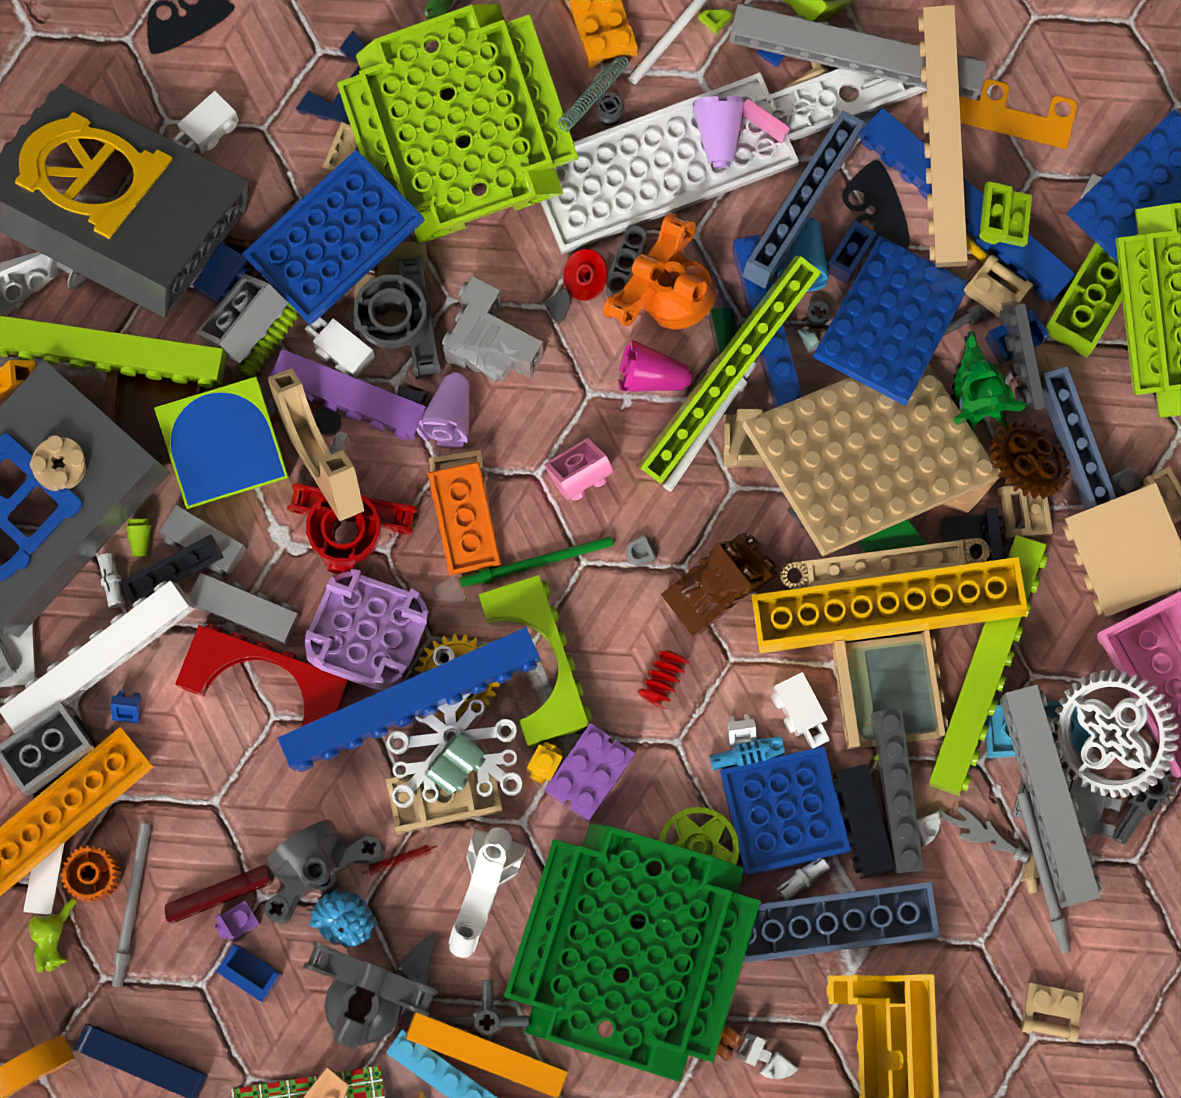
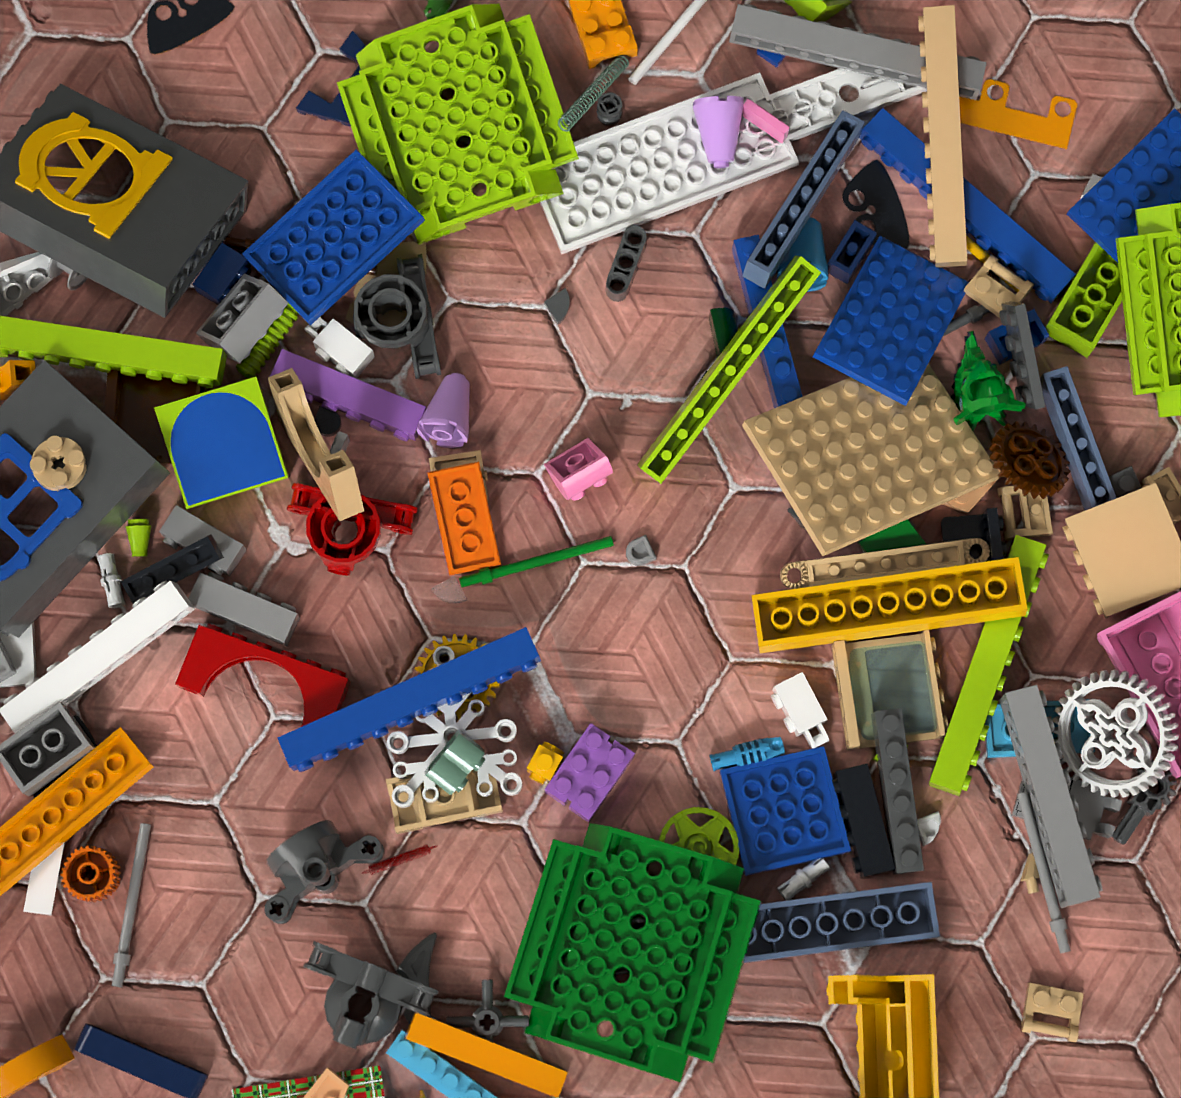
(46, 934): lime animal -> none
(126, 708): blue tile -> none
(207, 124): white brick -> none
(217, 894): dark red slope -> none
(236, 921): medium lavender bracket -> none
(249, 973): blue panel -> none
(341, 148): tan plate -> none
(345, 911): dark azure hair -> none
(366, 630): lavender plate -> none
(412, 393): black tile -> none
(486, 341): light grey brick -> none
(491, 861): white connector -> none
(528, 605): lime arch -> none
(577, 274): red dish -> none
(651, 370): dark pink cone -> none
(657, 275): orange piece -> none
(662, 677): red piece -> none
(704, 434): white bar -> none
(715, 19): lime tile -> none
(720, 582): reddish brown brick -> none
(728, 1042): dark orange wheel -> none
(737, 446): tan panel -> none
(741, 731): white tile -> none
(752, 1050): white tile -> none
(778, 1067): white tile -> none
(809, 339): light aqua tile -> none
(813, 319): dark grey bush -> none
(817, 70): tan bar -> none
(981, 835): light grey piece -> none
(1005, 215): lime brick -> none

